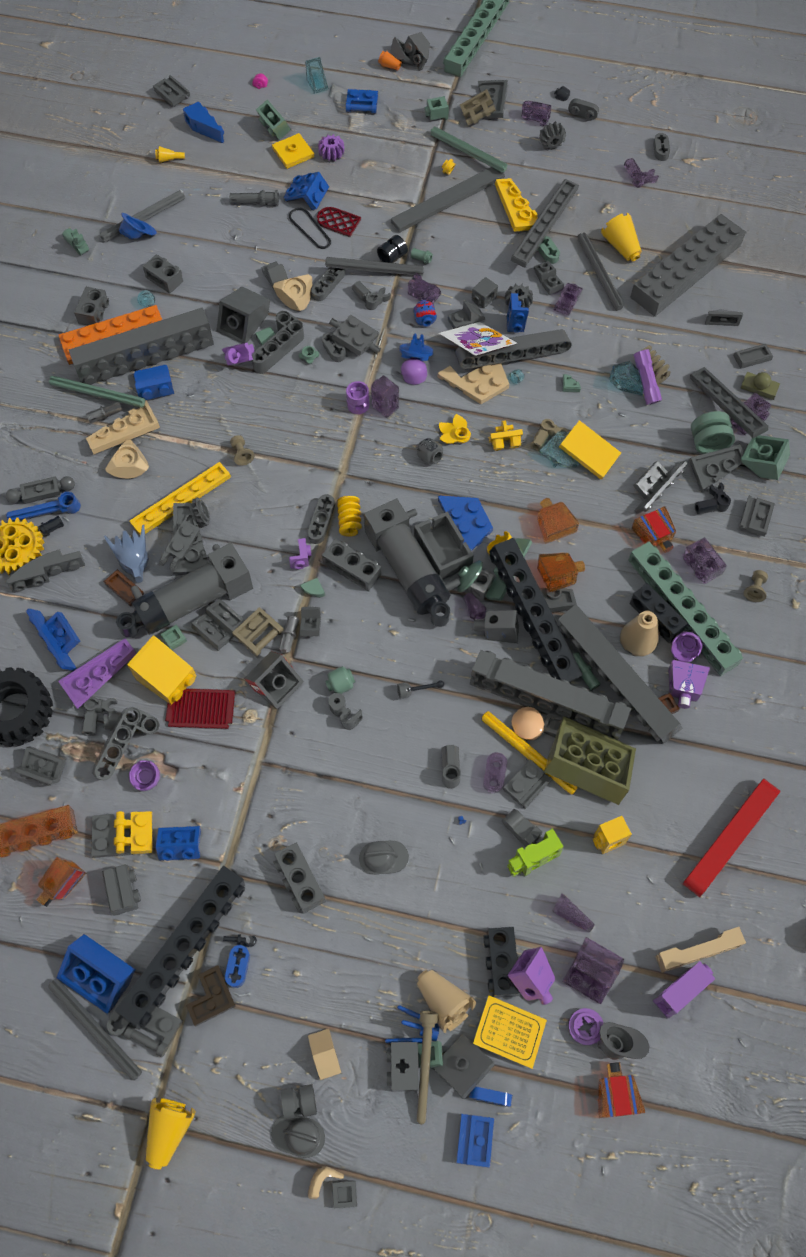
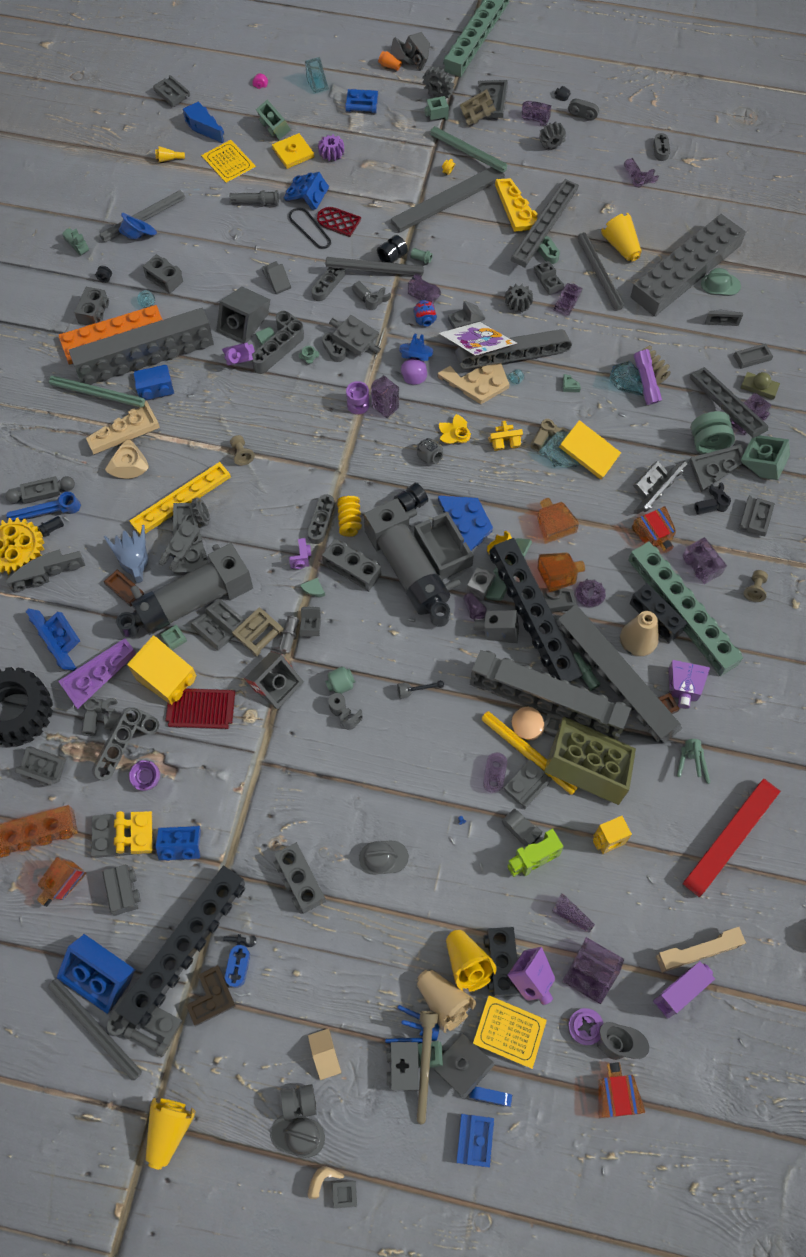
(103, 274): none -> black bush
(103, 412): flat silver axle -> none
(228, 161): none -> yellow sticker
(295, 291): tan hat -> none
(413, 497): none -> black wheel
(438, 82): none -> dark grey gear
(450, 765): dark grey piece -> none
(468, 962): none -> yellow cone
(469, 575): sand green dish -> none
(484, 292): dark grey brick -> none
(516, 315): blue bracket -> none
(582, 593): none -> clear purple gear
(686, 646): medium lavender hair -> none
(694, 751): none -> sand green plant
(720, 282): none -> sand green piece

